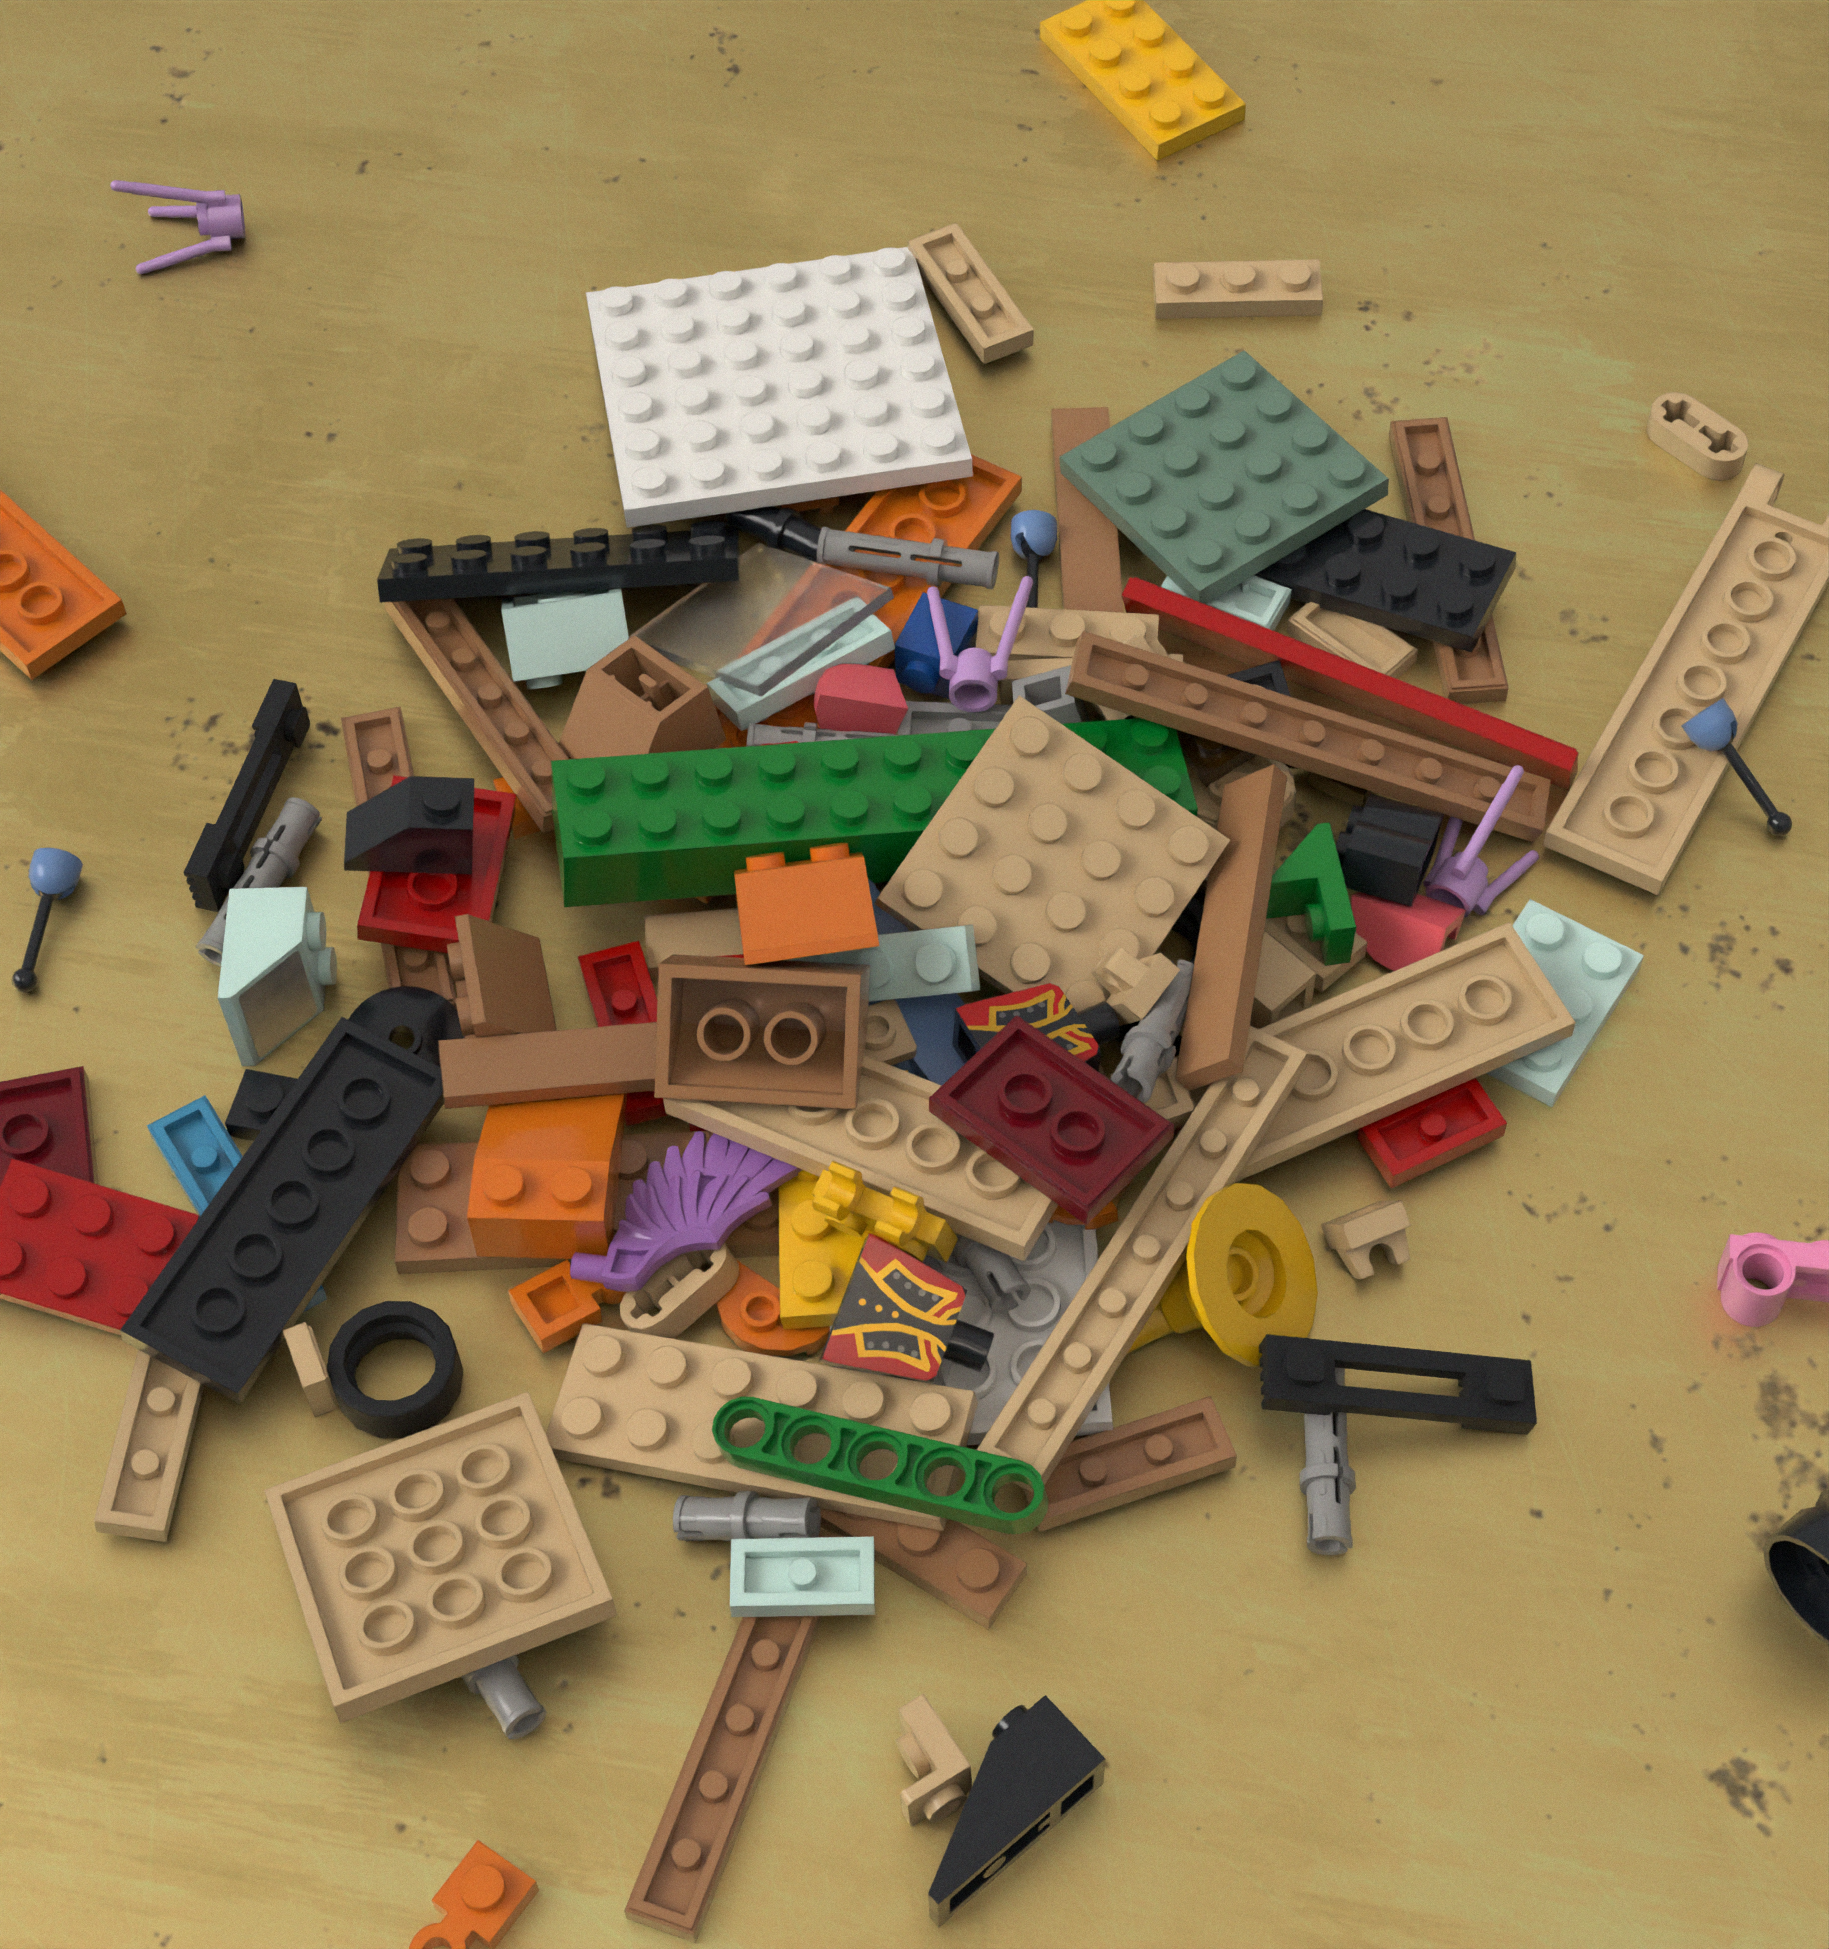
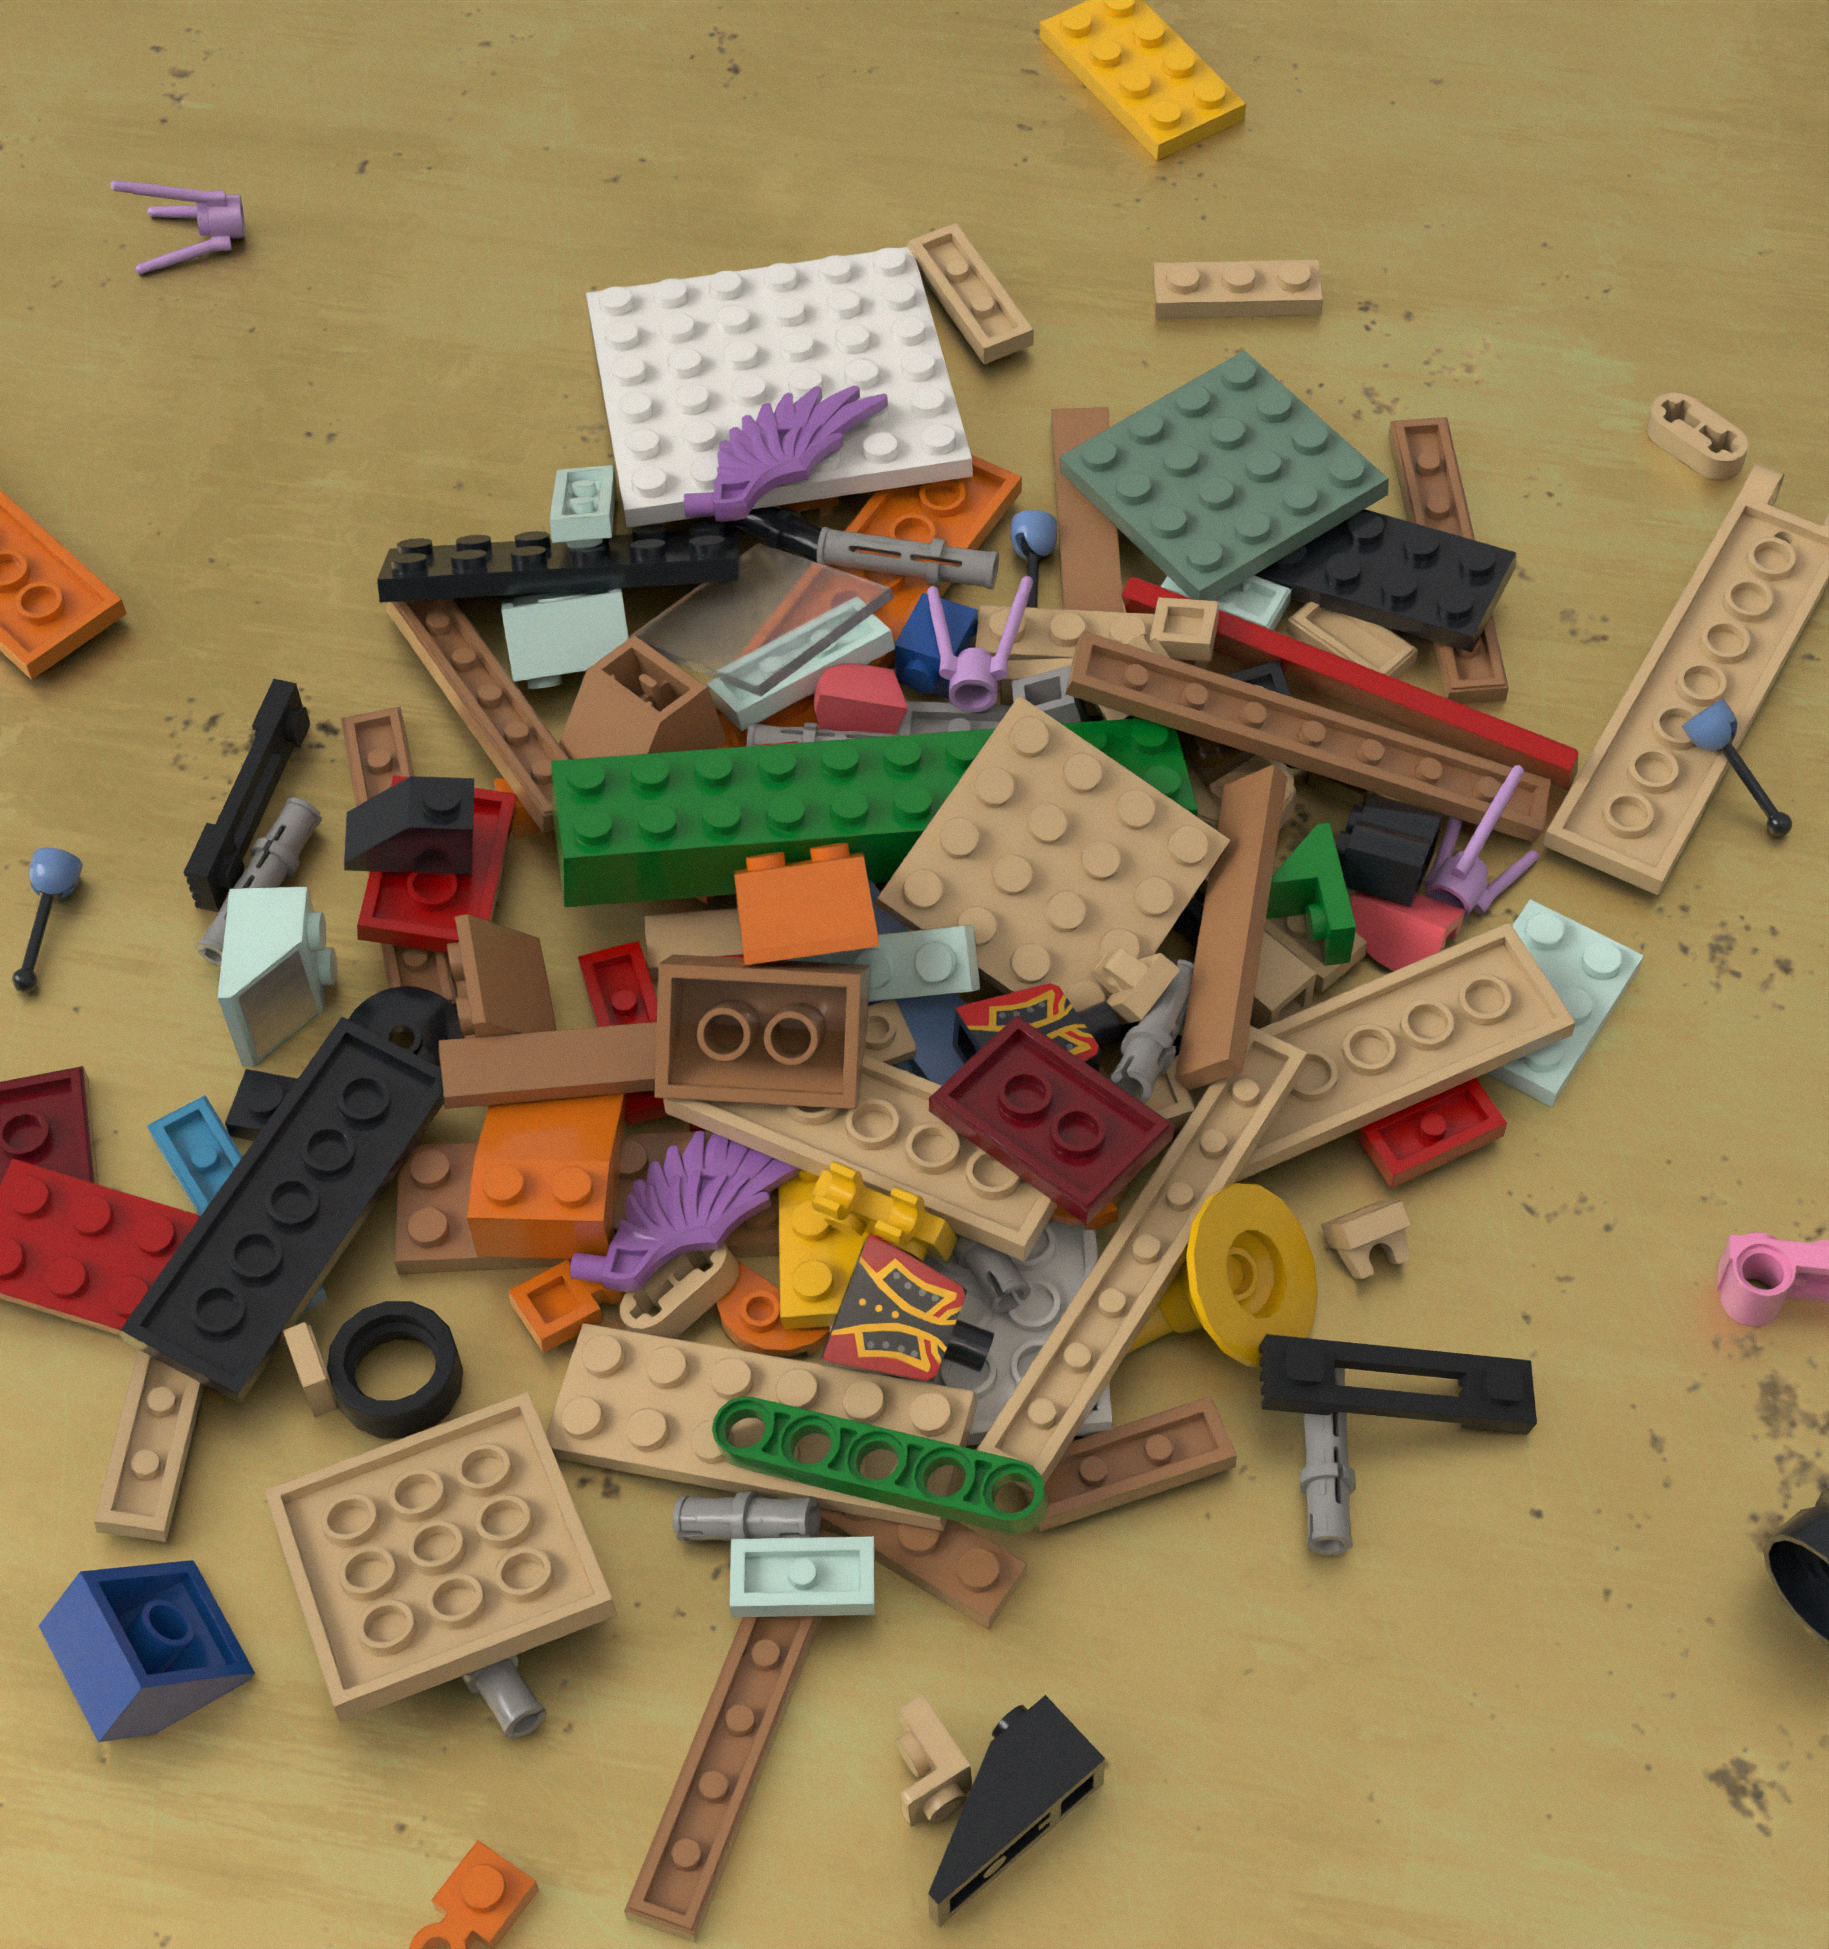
(143, 1647): none -> blue slope
(583, 506): none -> light aqua plate
(779, 449): none -> medium lavender animal
(1186, 628): none -> tan tile

